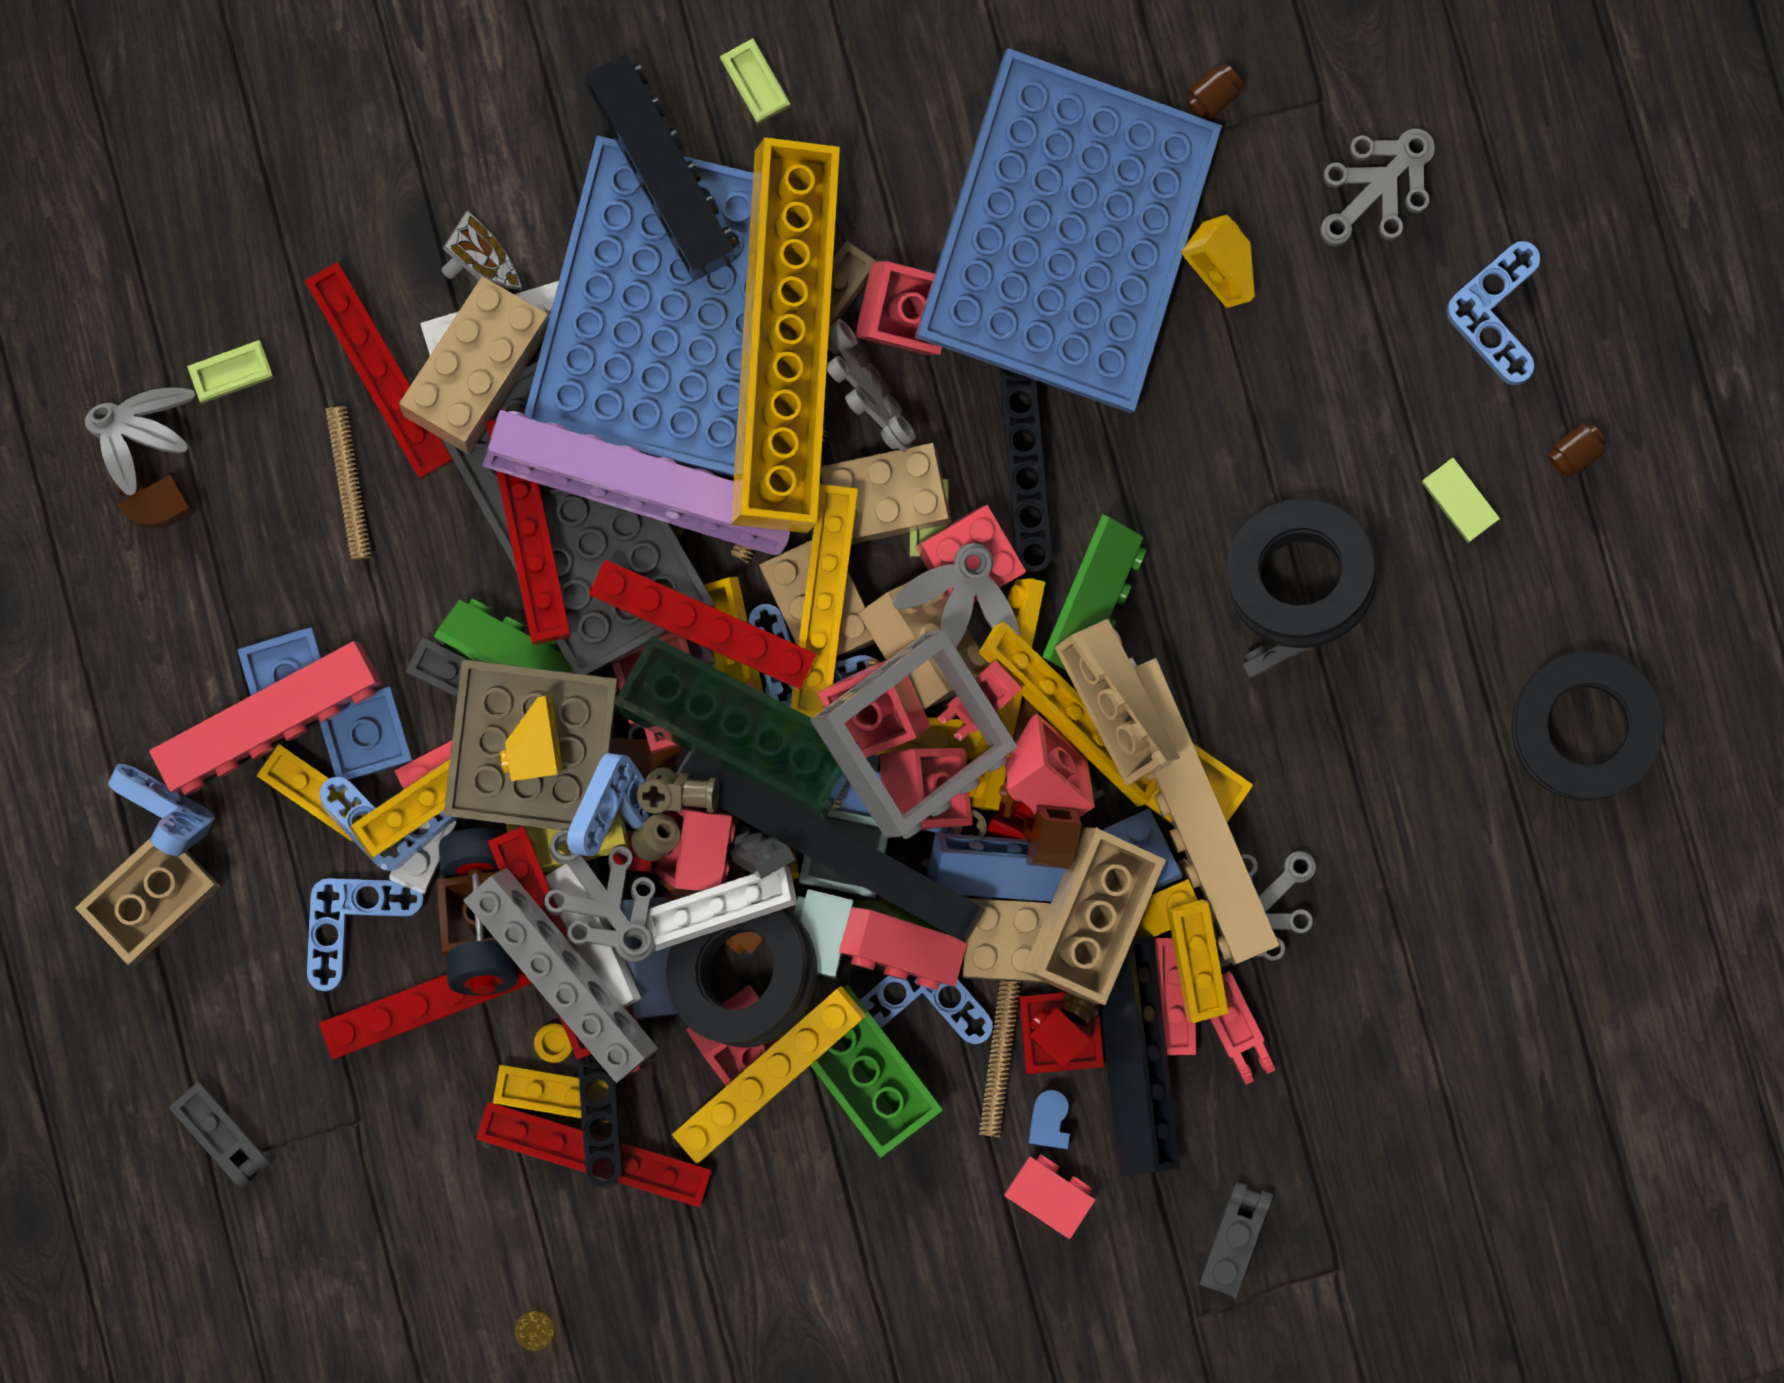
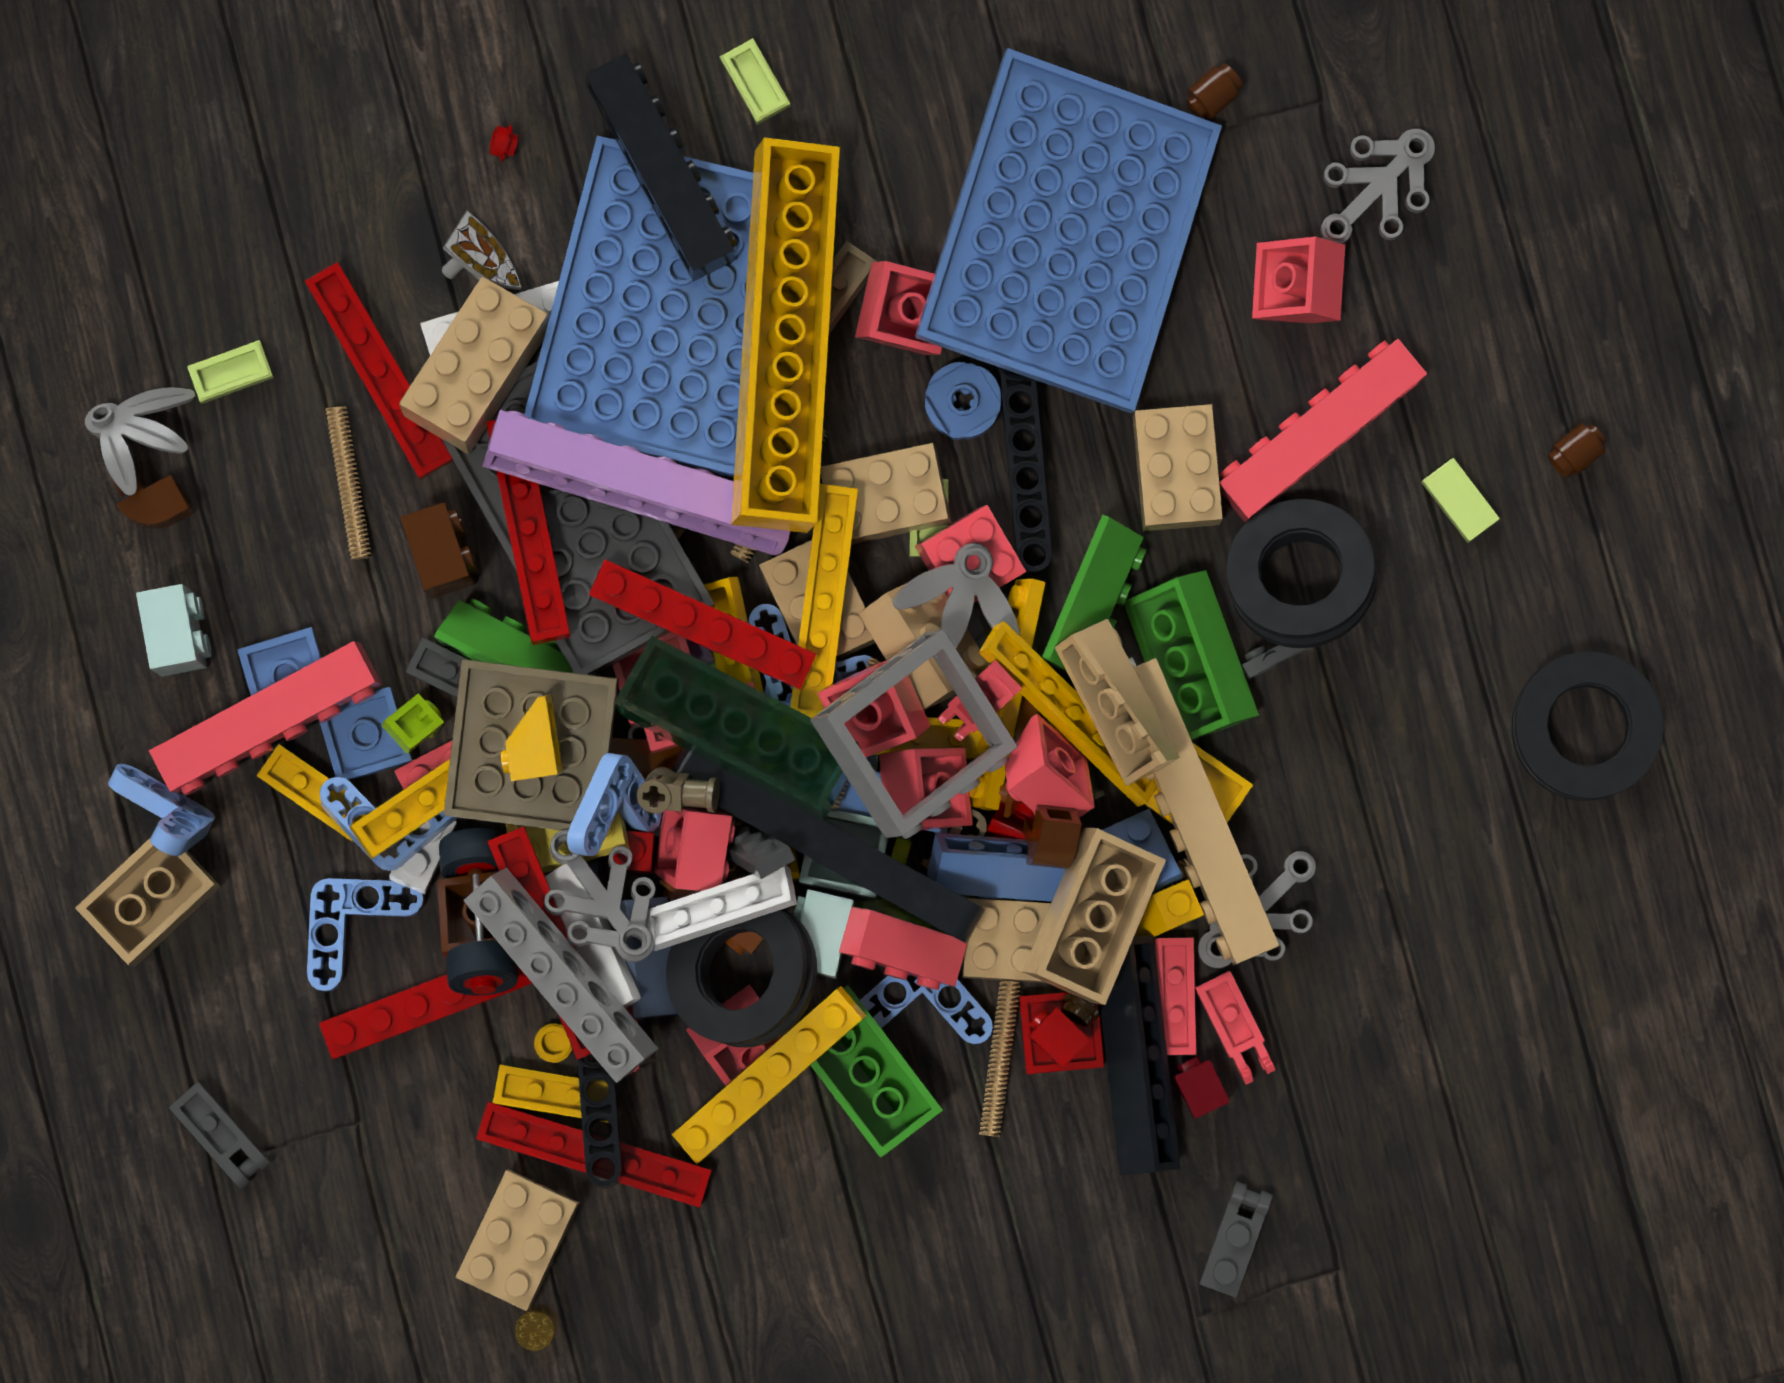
(173, 630): none -> light aqua brick
(413, 723): none -> lime bracket
(438, 550): none -> reddish brown brick
(503, 142): none -> red plate
(517, 1240): none -> tan brick
(656, 837): dark tan brick -> none
(868, 391): light grey plant -> none
(901, 849): none -> lime tile
(941, 395): none -> medium blue plate
(1047, 1115): medium blue leg -> none
(1050, 1196): coral brick -> none
(1177, 467): none -> tan brick
(1195, 652): none -> bright green slope
(1197, 961): yellow plate -> none
(1200, 1087): none -> dark red brick
(1222, 260): yellow slope -> none
(1299, 280): none -> coral slope
(1321, 430): none -> coral brick
(1485, 302): light blue beam -> none

